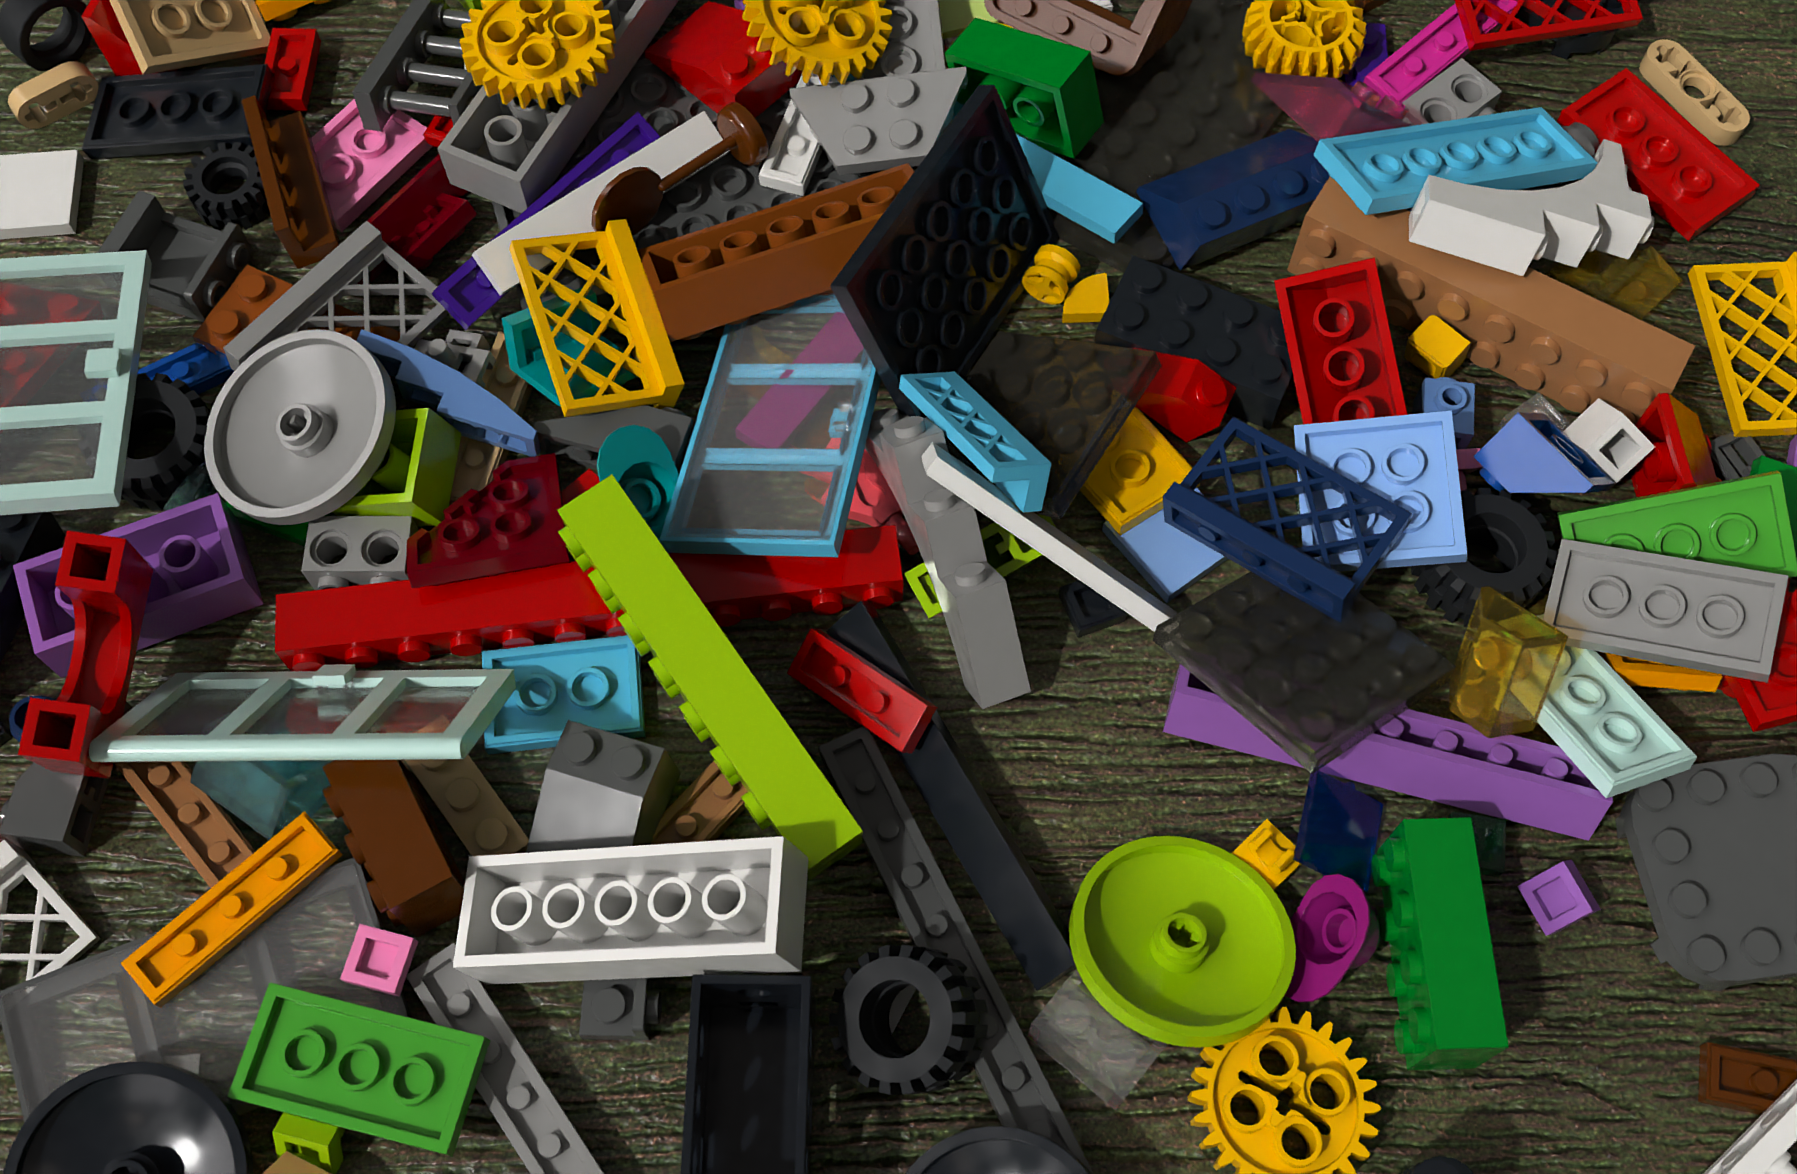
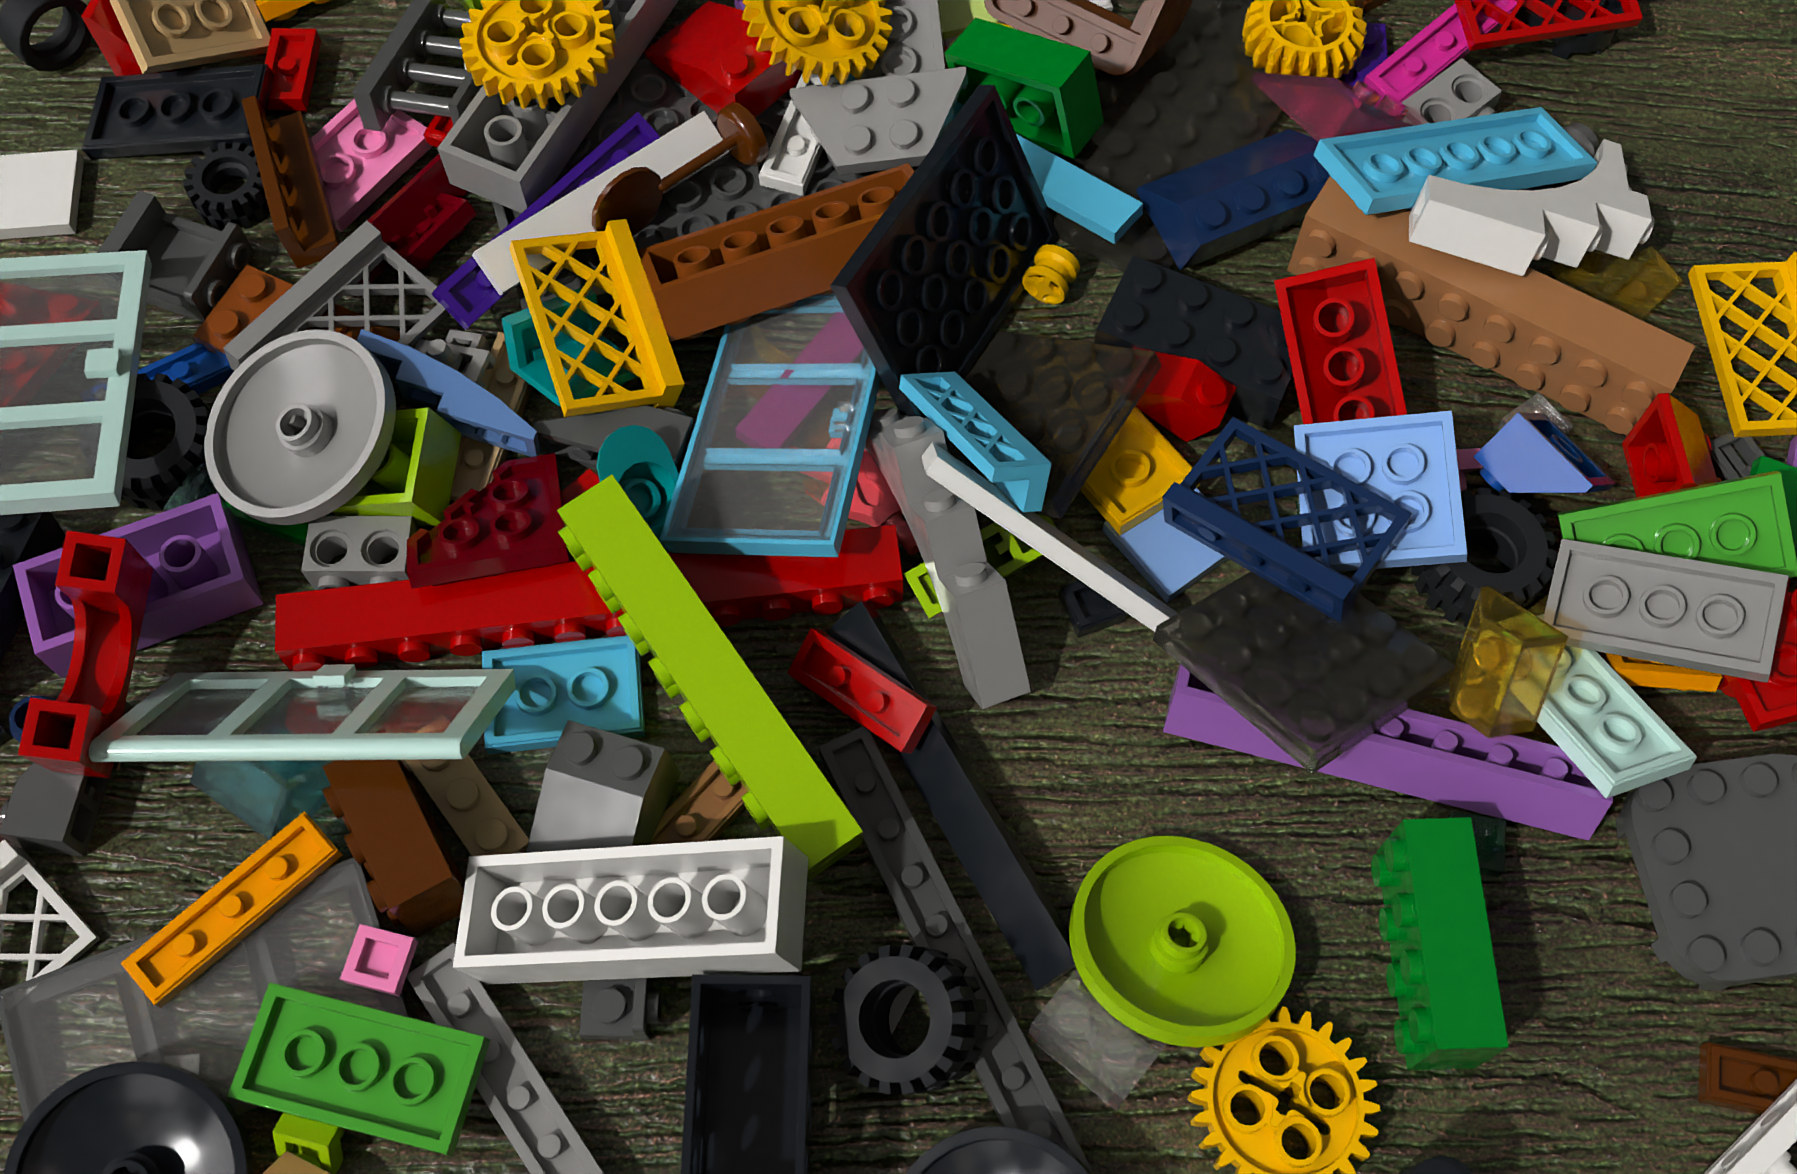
(53, 95): tan beam -> none
(190, 817): medium nougat tile -> none
(1087, 300): yellow tile -> none
(1269, 854): yellow tile -> none
(1332, 933): magenta piece -> none
(1338, 829): clear blue piece -> none
(1436, 348): yellow slope -> none
(1449, 395): medium blue brick -> none
(1558, 897): medium lavender plate -> none
(1609, 439): white brick -> none
(1665, 155): red plate -> none
(1671, 68): tan beam -> none

